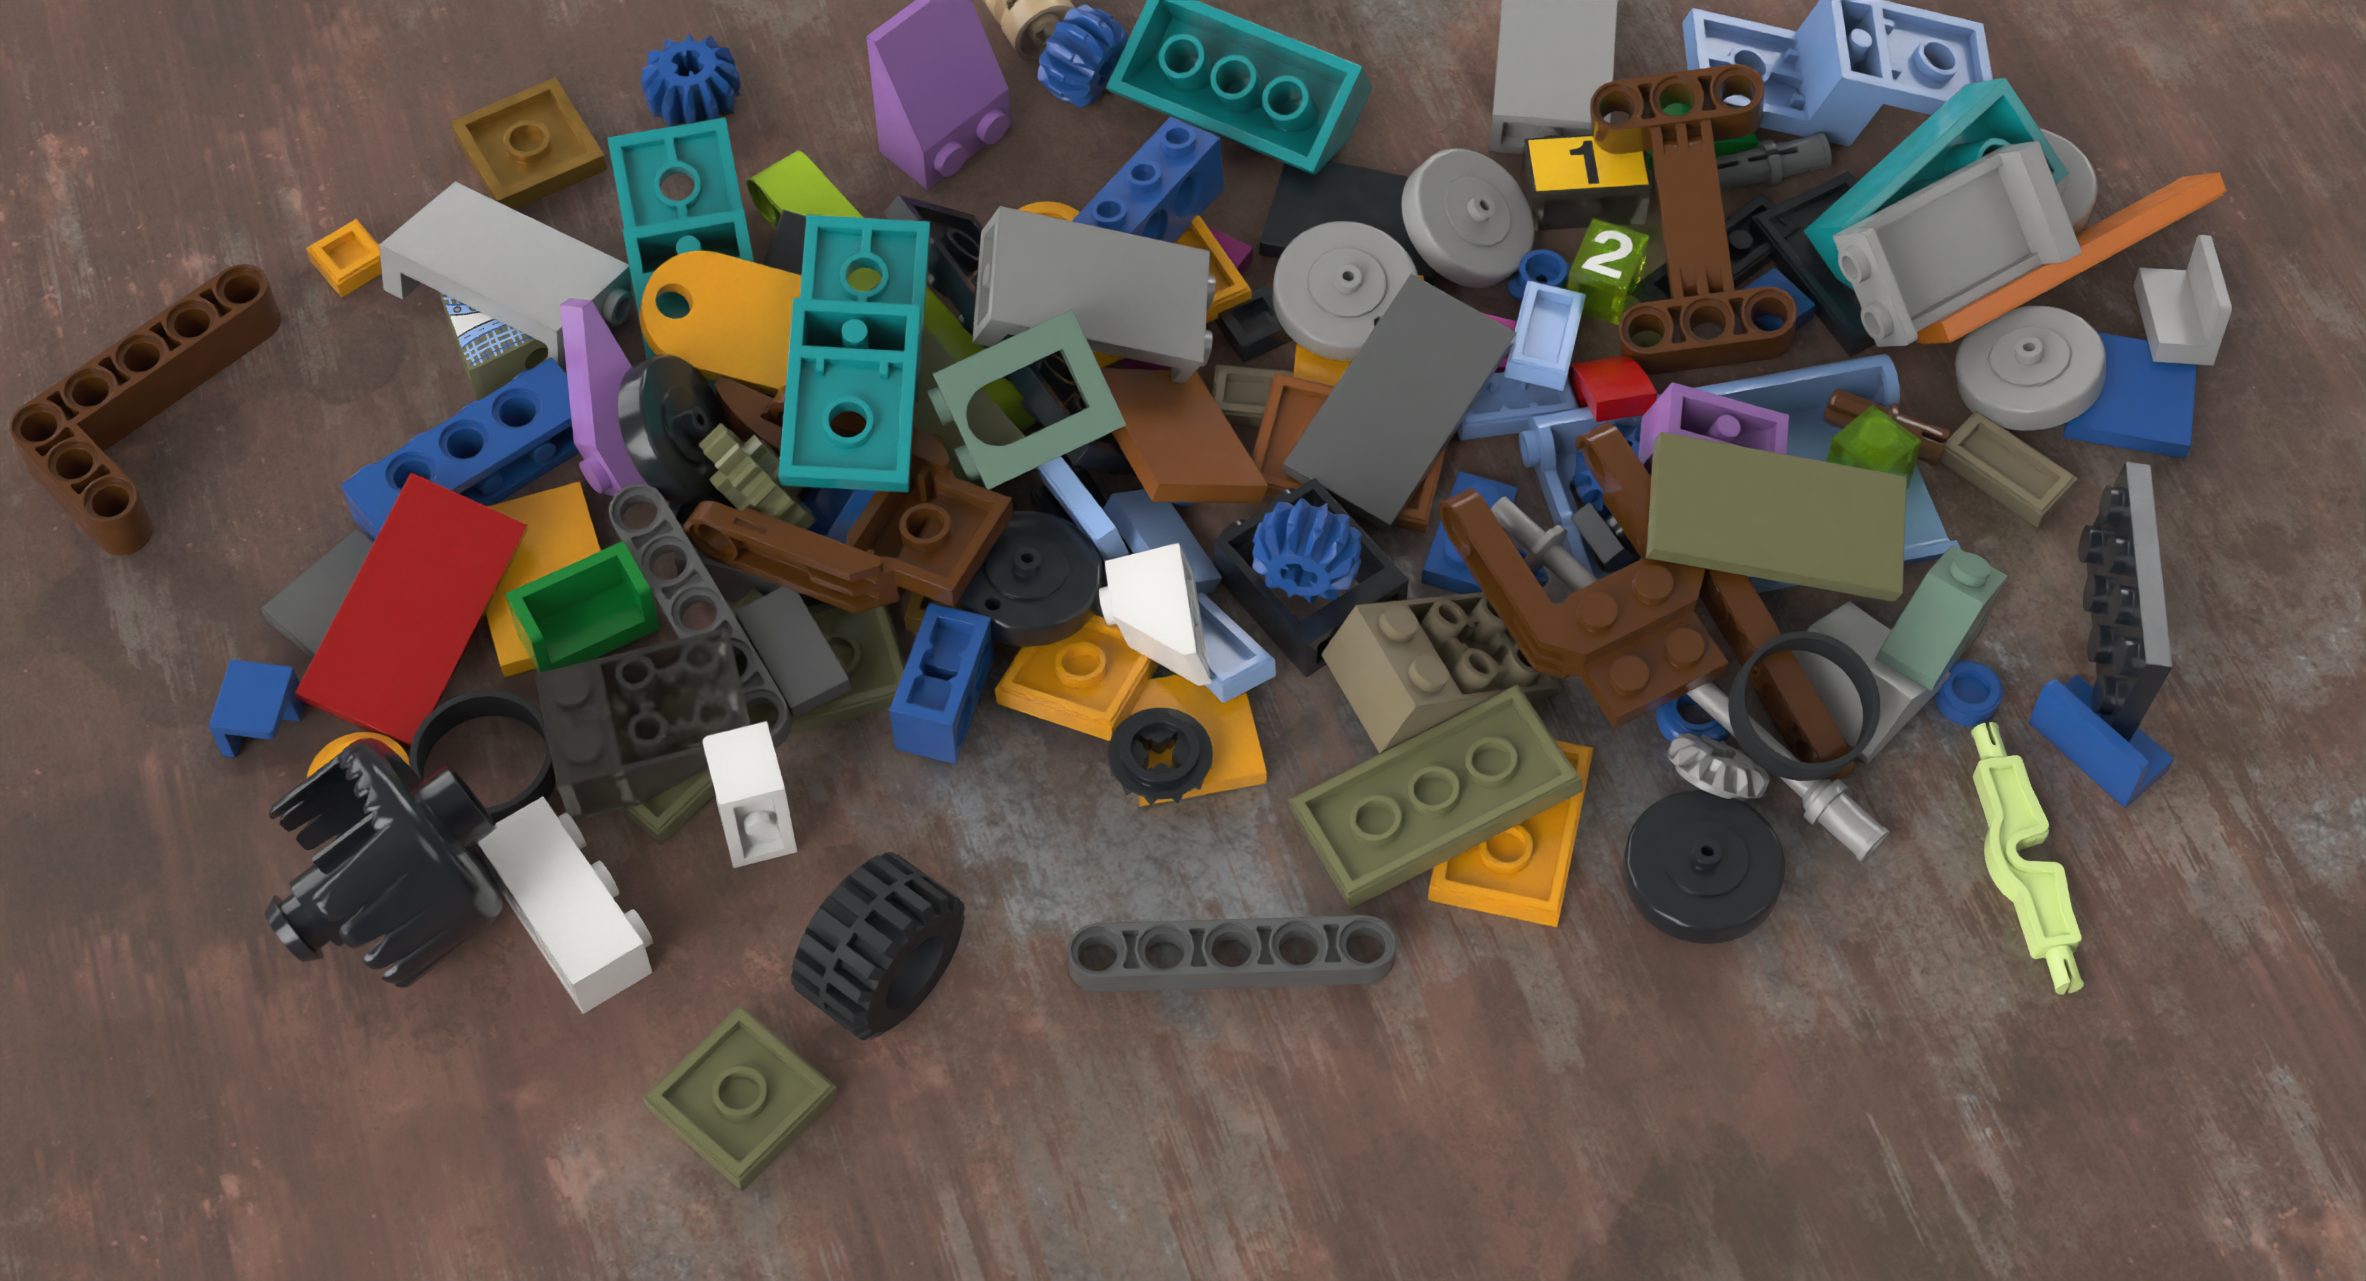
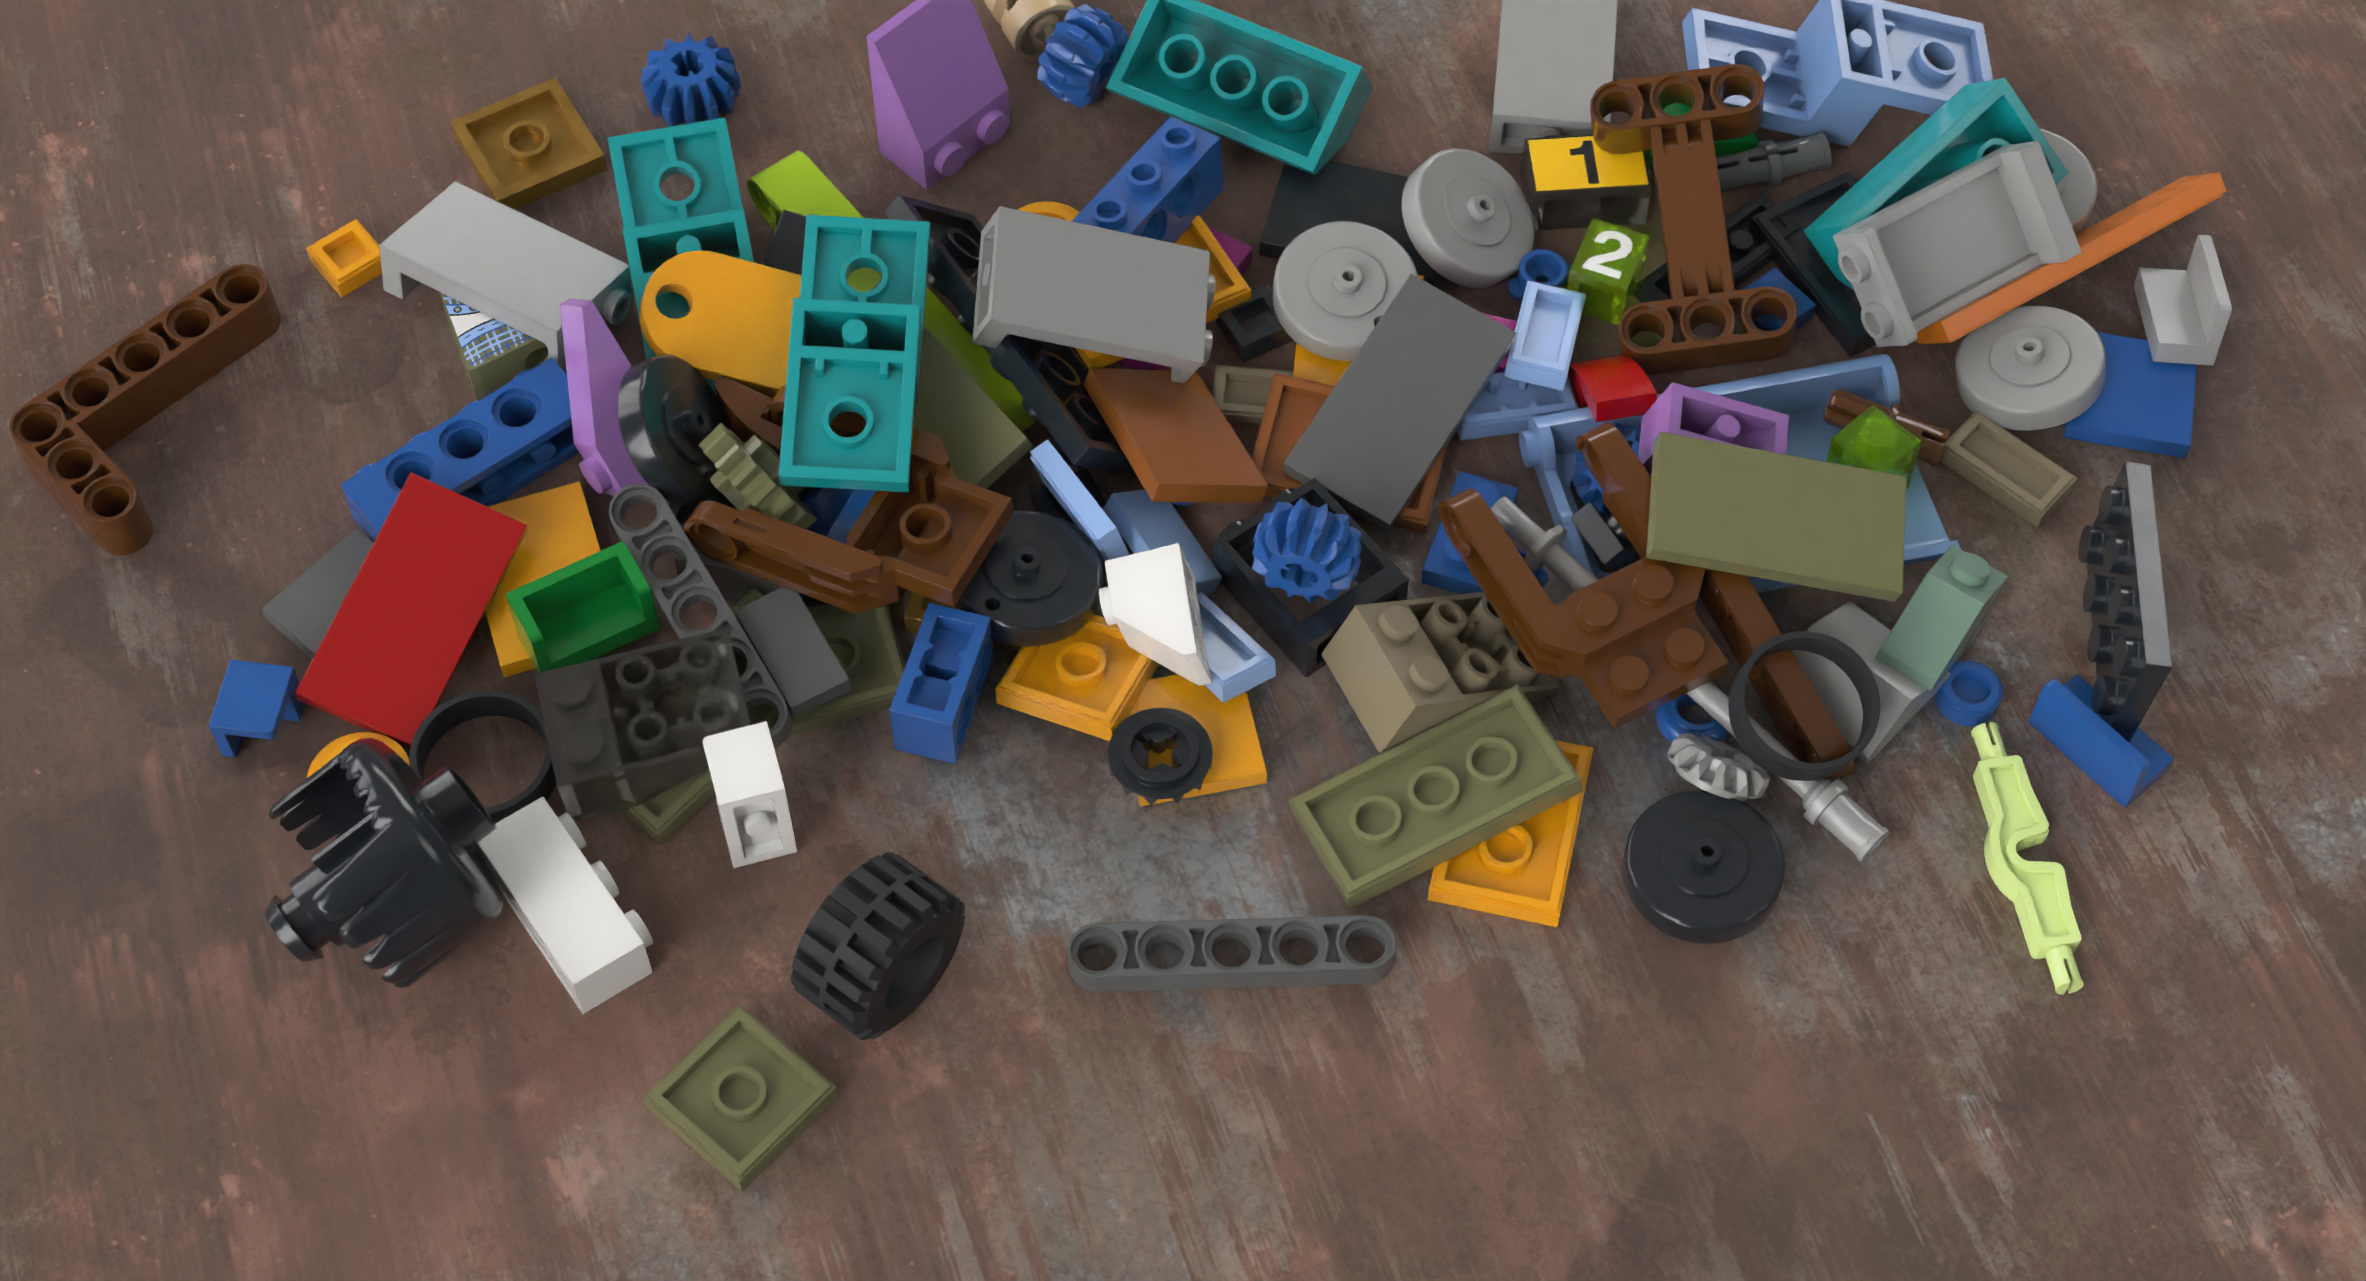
(964, 378): sand green panel -> none

